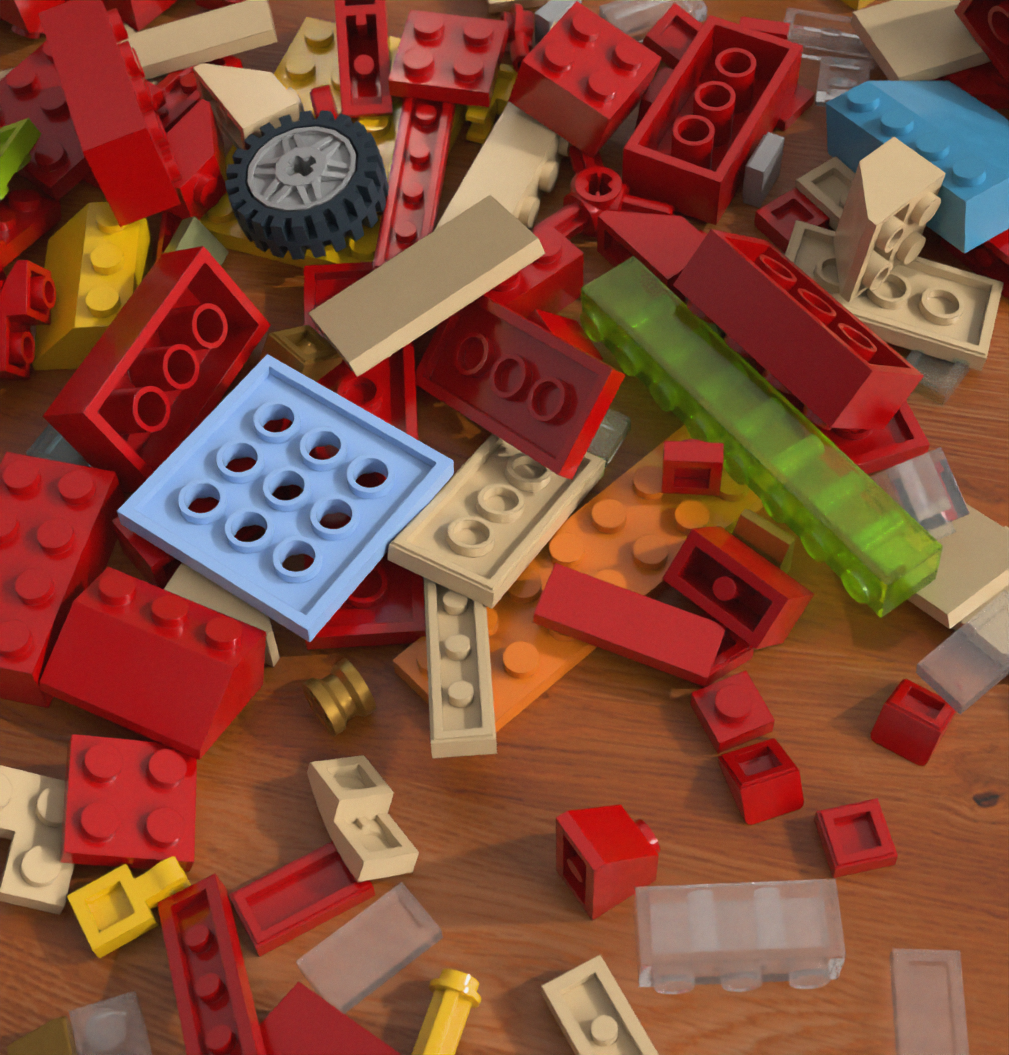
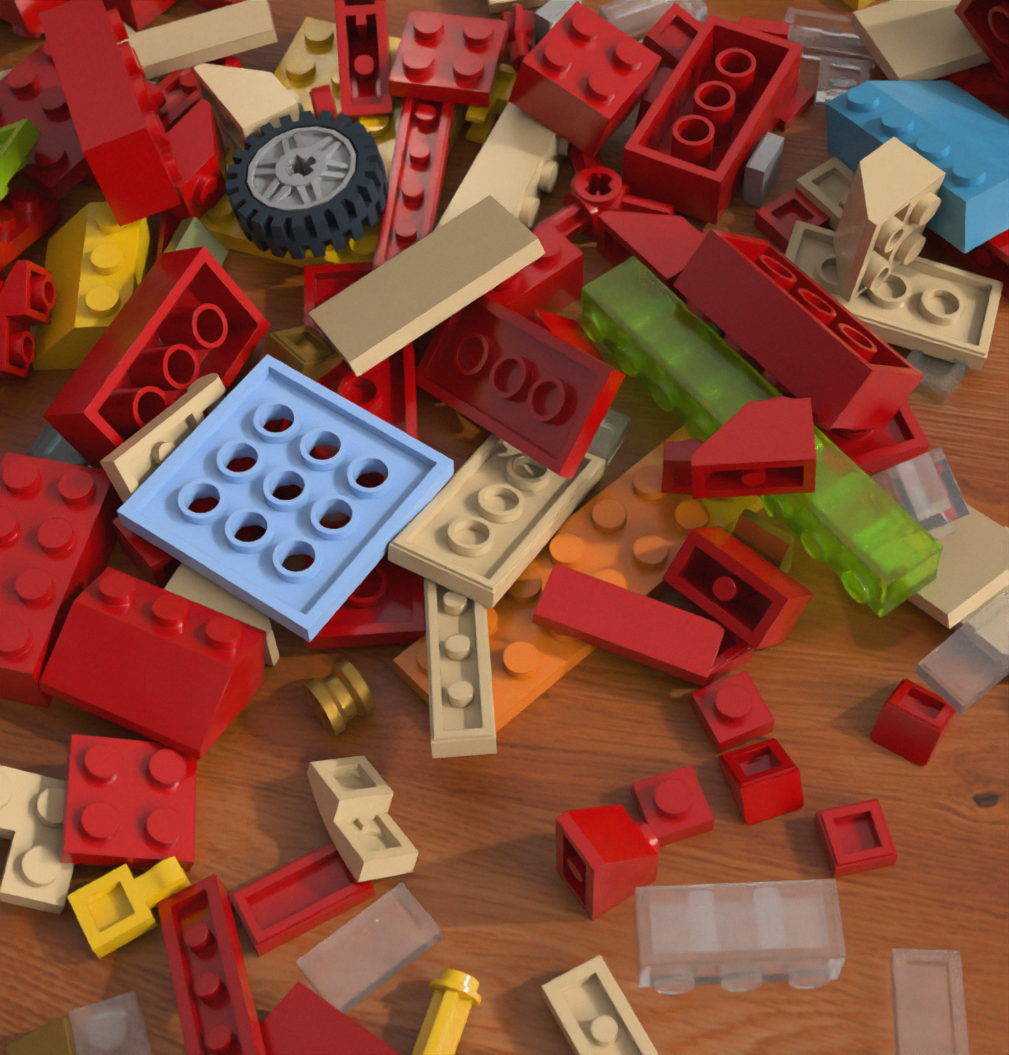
(151, 445): none -> tan plate
(673, 805): none -> red plate
(759, 452): none -> red slope

